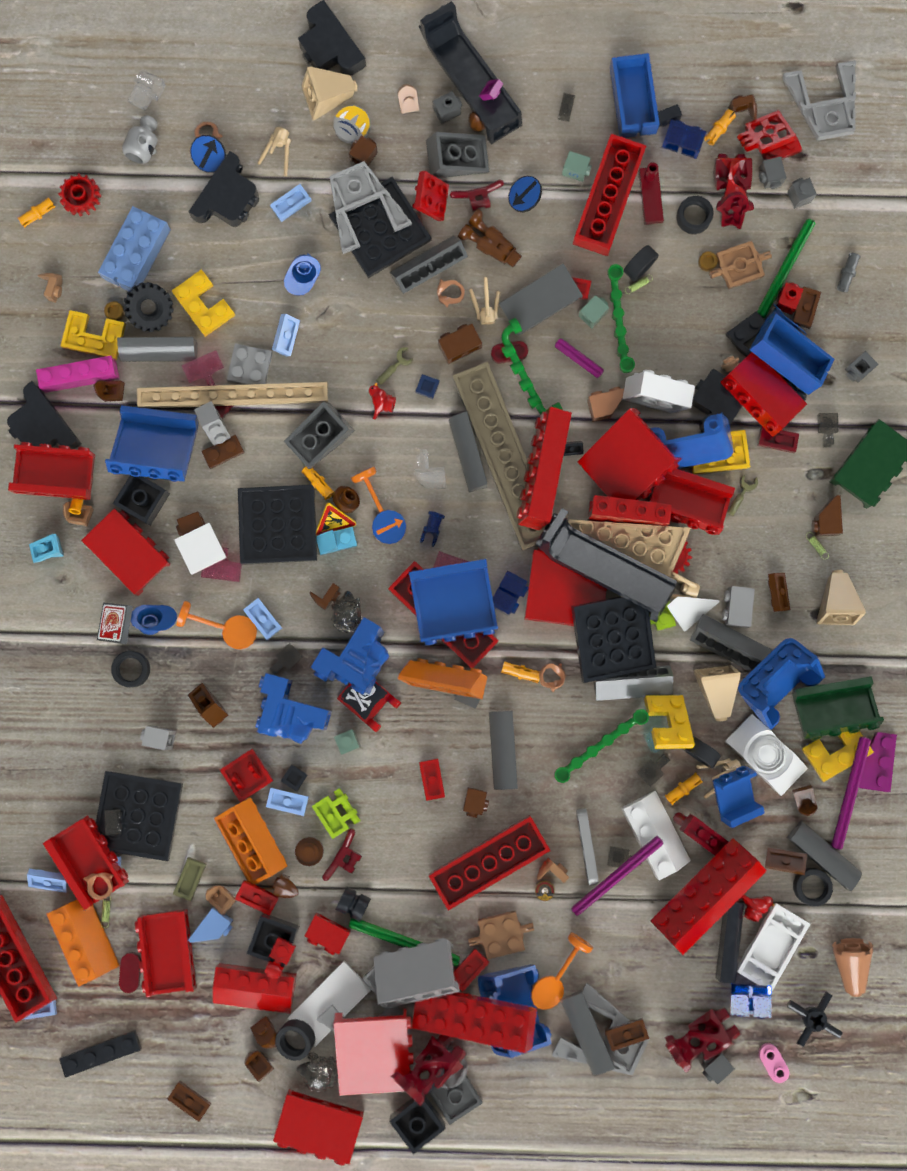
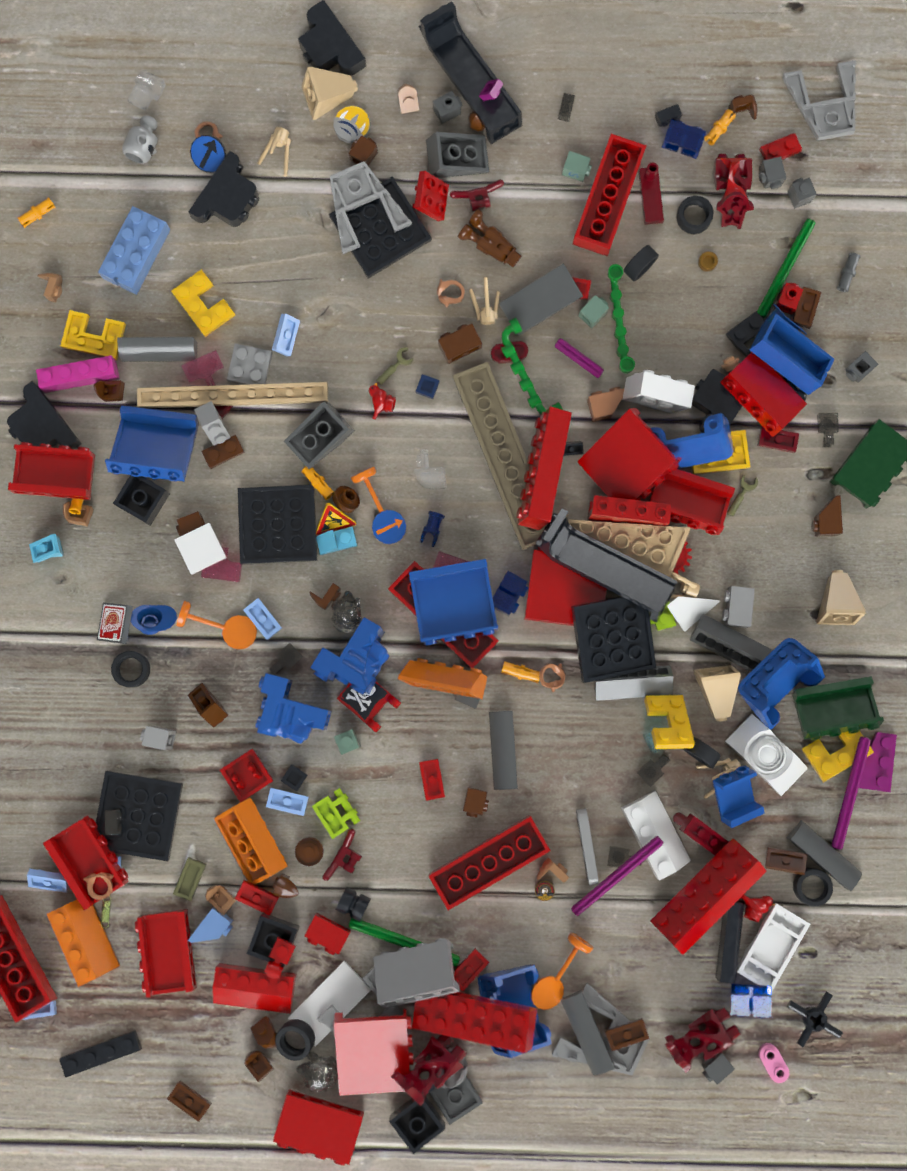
(72, 188): red gear -> none
(114, 311): pearl gold tile -> none
(126, 551): red panel -> none
(129, 972): dark red tile -> none
(151, 321): black tyre -> none
(290, 202): light blue plate -> none
(302, 274): piece -> none
(429, 264): dark grey brick -> none
(468, 452): dark grey brick -> none
(501, 935): medium nougat plate -> none
(525, 194): blue piece -> none
(634, 95): blue piece -> none
(638, 284): yellowish green piece -> none
(639, 717): green bar -> none
(683, 788): light orange pin -> none
(740, 264): medium nougat plate -> none
(751, 140): red piece -> none
(779, 592): reddish brown plate -> none
(805, 800): reddish brown plate -> none
(817, 545): yellowish green piece -> none
(854, 964): nougat cone -> none

